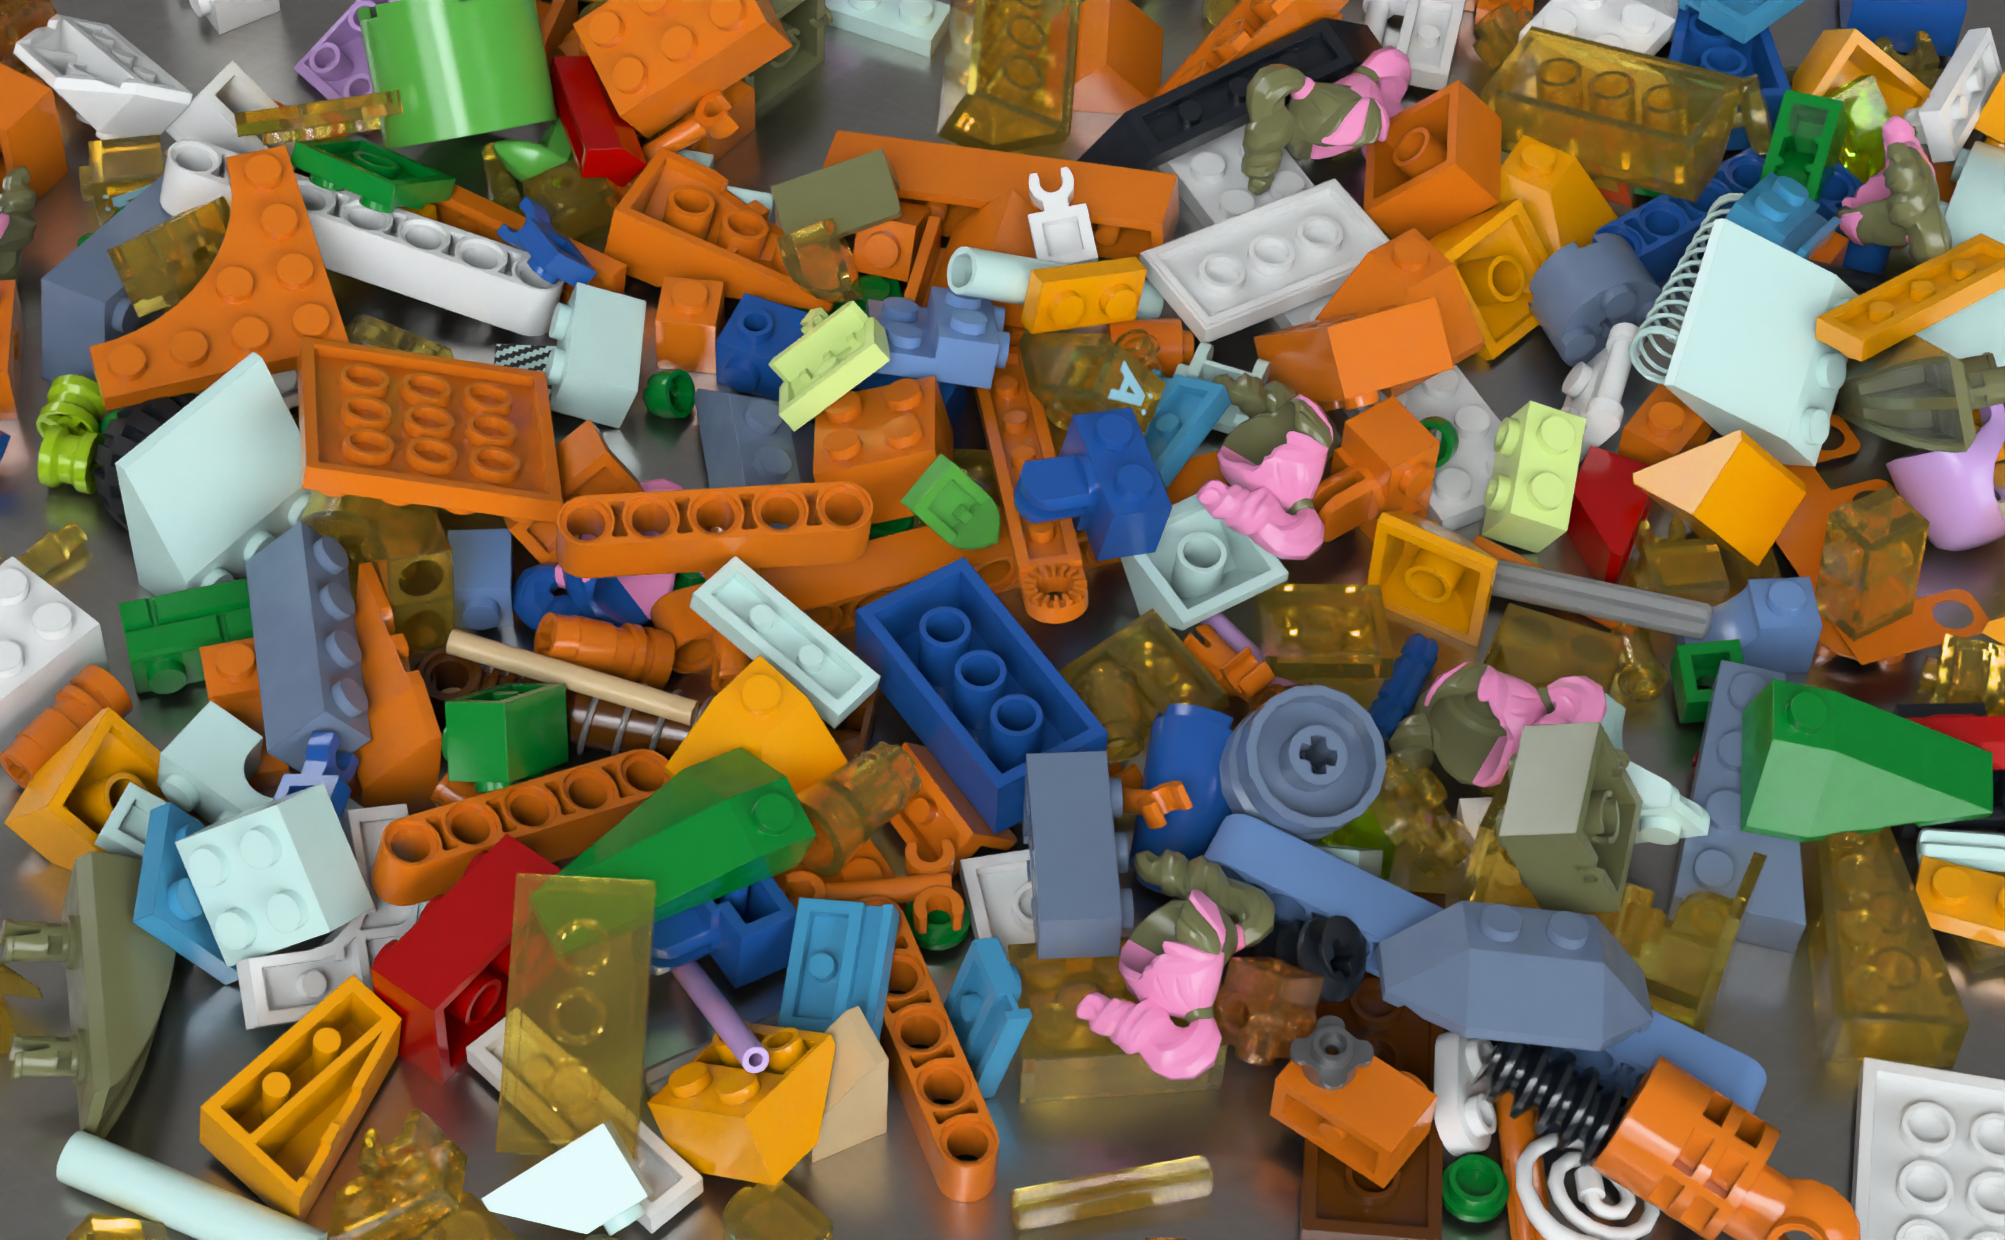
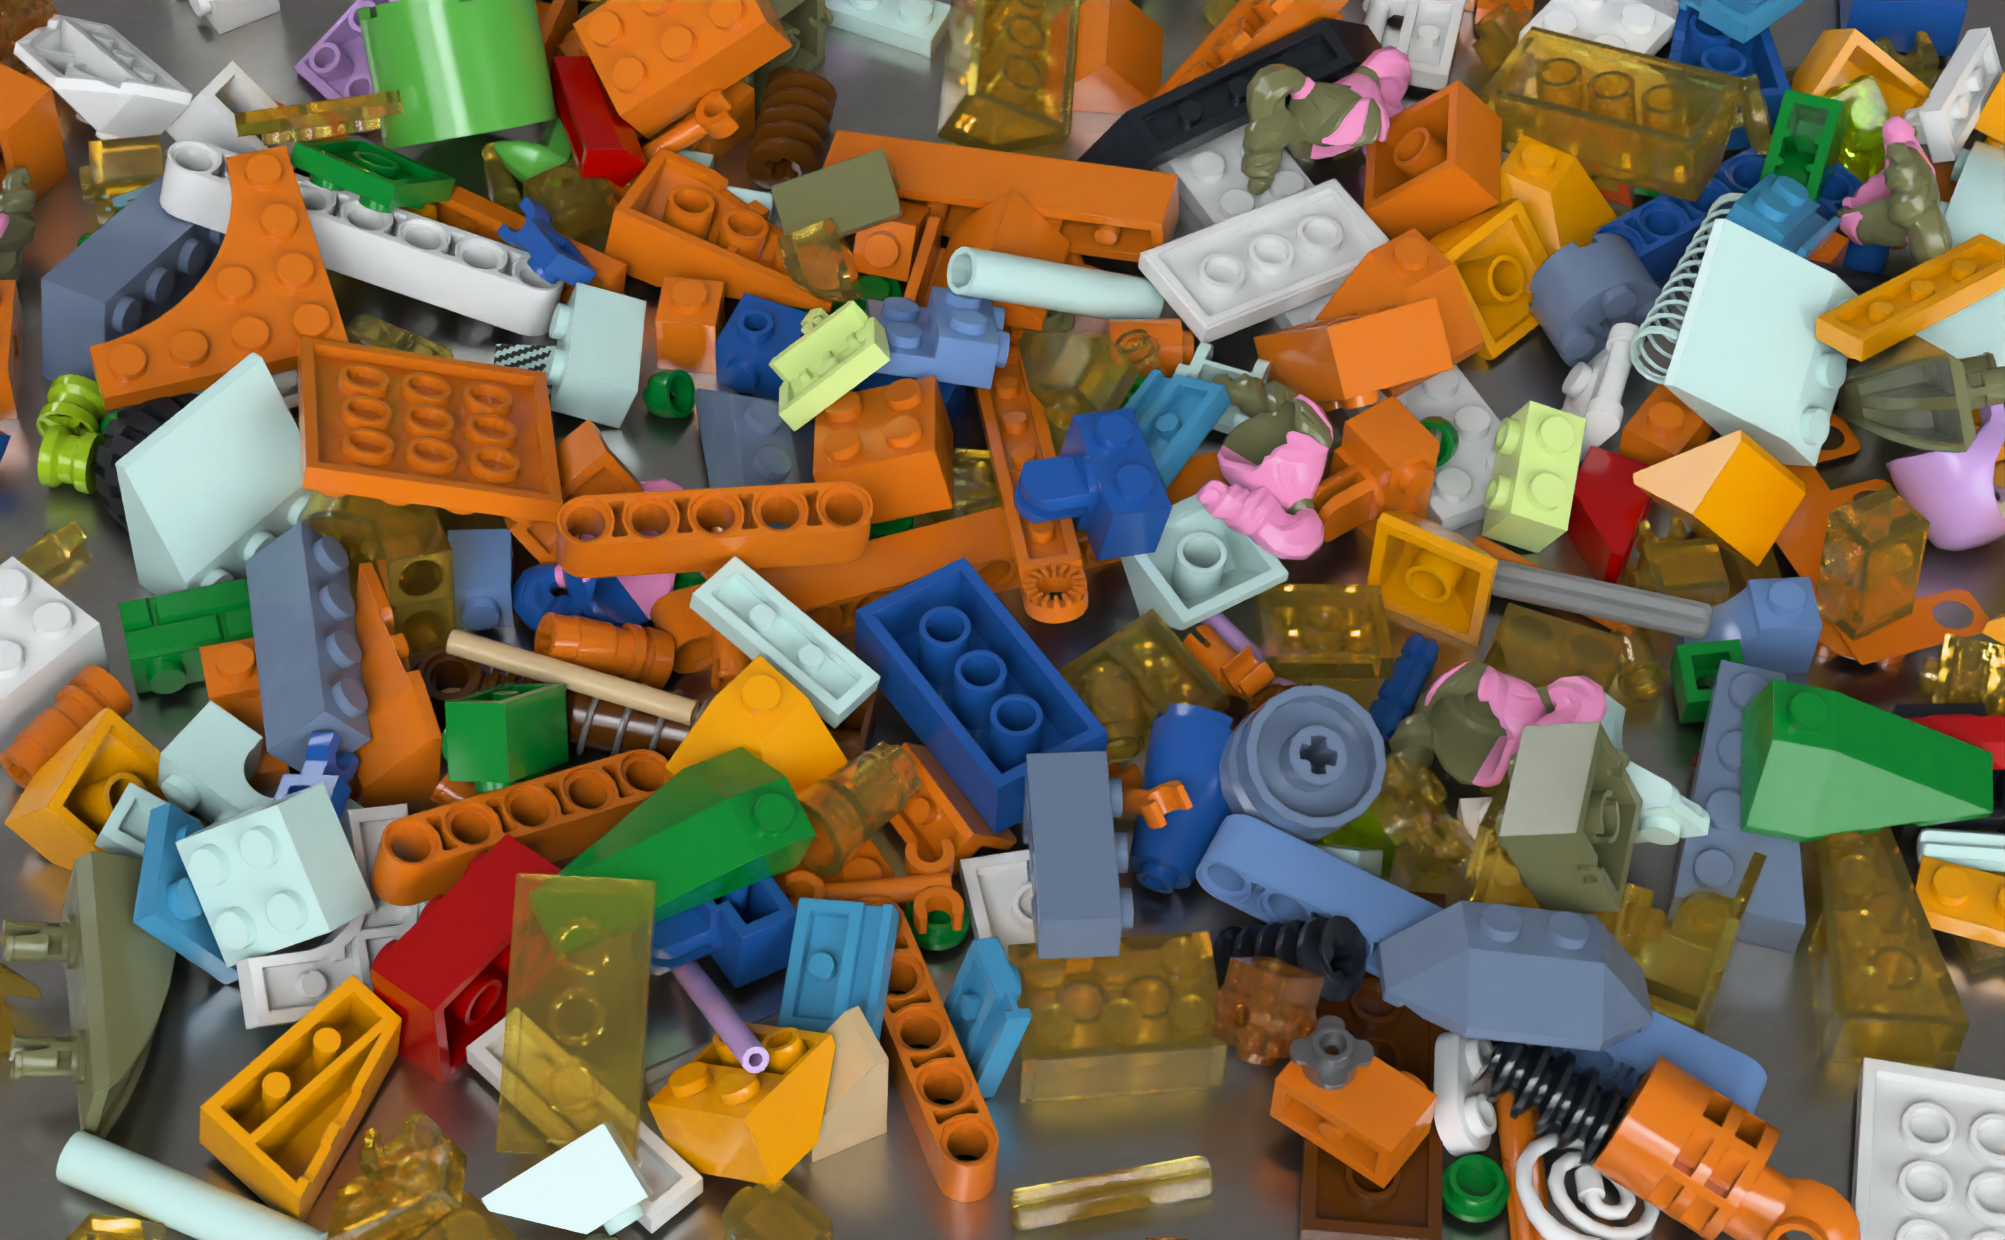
(171, 257): clear yellow brick -> none
(790, 126): none -> reddish brown piece
(954, 506): bright green plate -> none
(1060, 231): white plate -> none
(1083, 295): light orange plate -> none
(1109, 380): clear yellow brick -> none
(1178, 963): hair -> none

